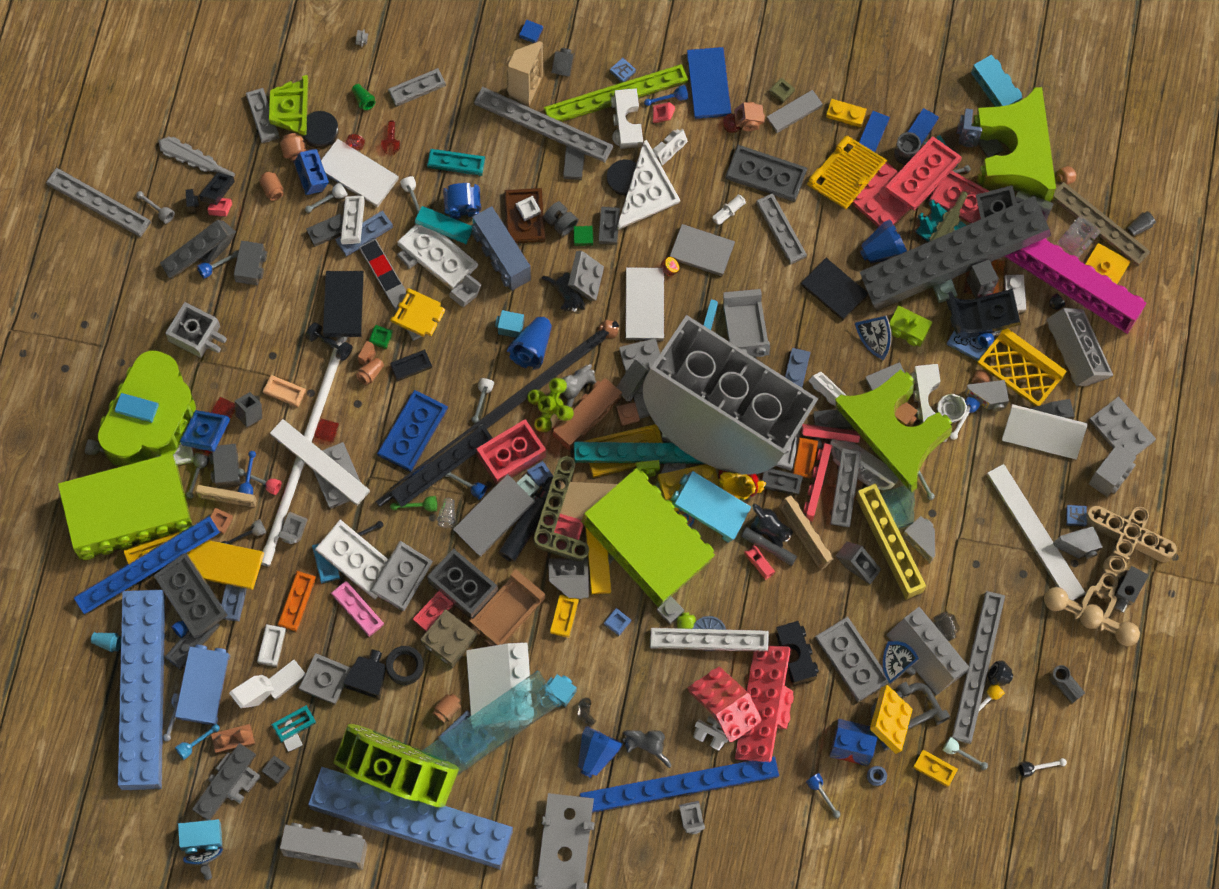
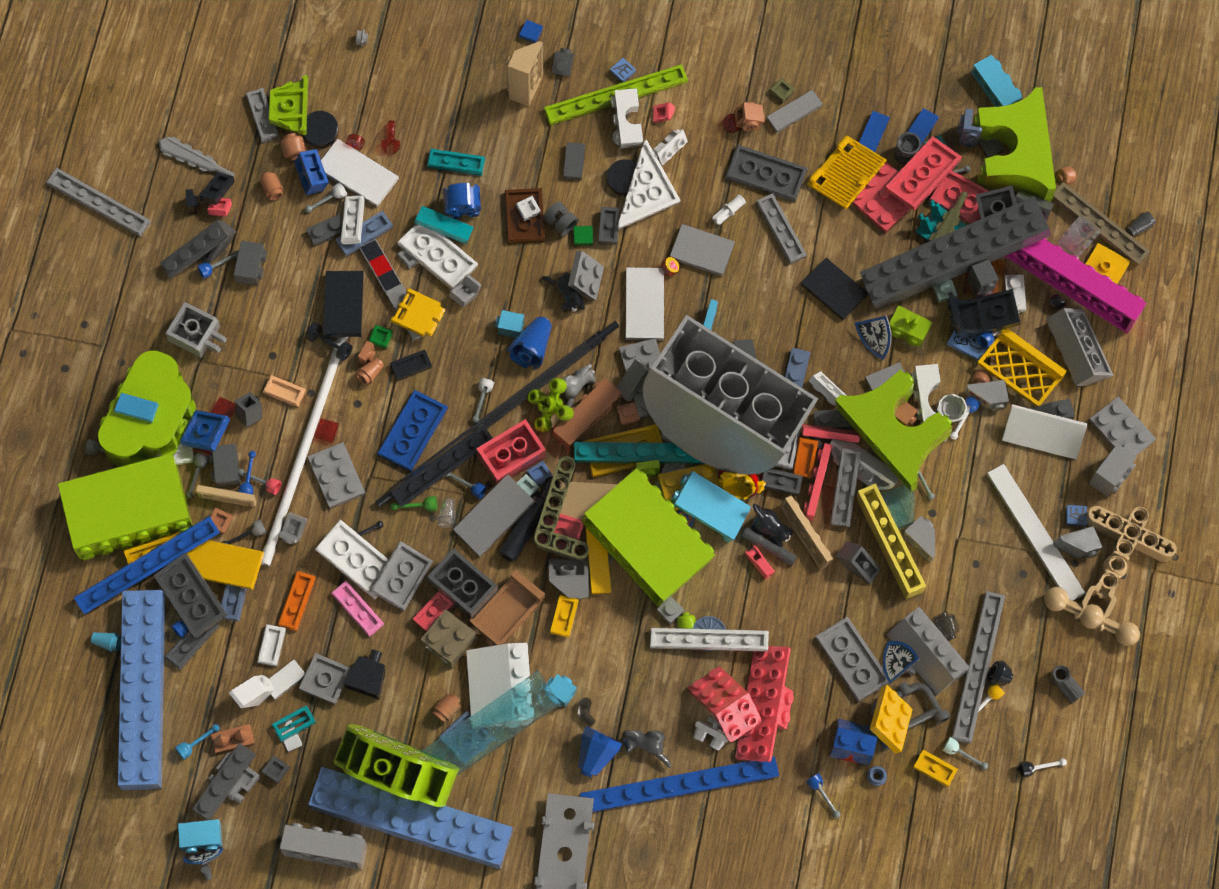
(165, 214): light grey hinge -> none
(175, 699): light grey hinge -> none
(202, 685): medium blue panel -> none
(320, 462): white tile -> none
(326, 570): dark azure tile -> none
(364, 98): green cone -> none
(401, 679): black tyre -> none
(408, 185): white hinge -> none
(416, 87): light grey tile -> none
(501, 249): sand blue brick -> none
(543, 124): light grey tile -> none
(607, 325): nougat piece -> none
(617, 622): medium blue tile -> none
(680, 94): blue hinge -> none
(691, 817): light grey bracket -> none
(708, 82): blue tile -> none
(746, 321): light grey panel -> none
(792, 636): black arch -> none
(846, 113): yellow plate -> none
(883, 244): blue cone -> none
(1132, 581): dark grey torso -> none

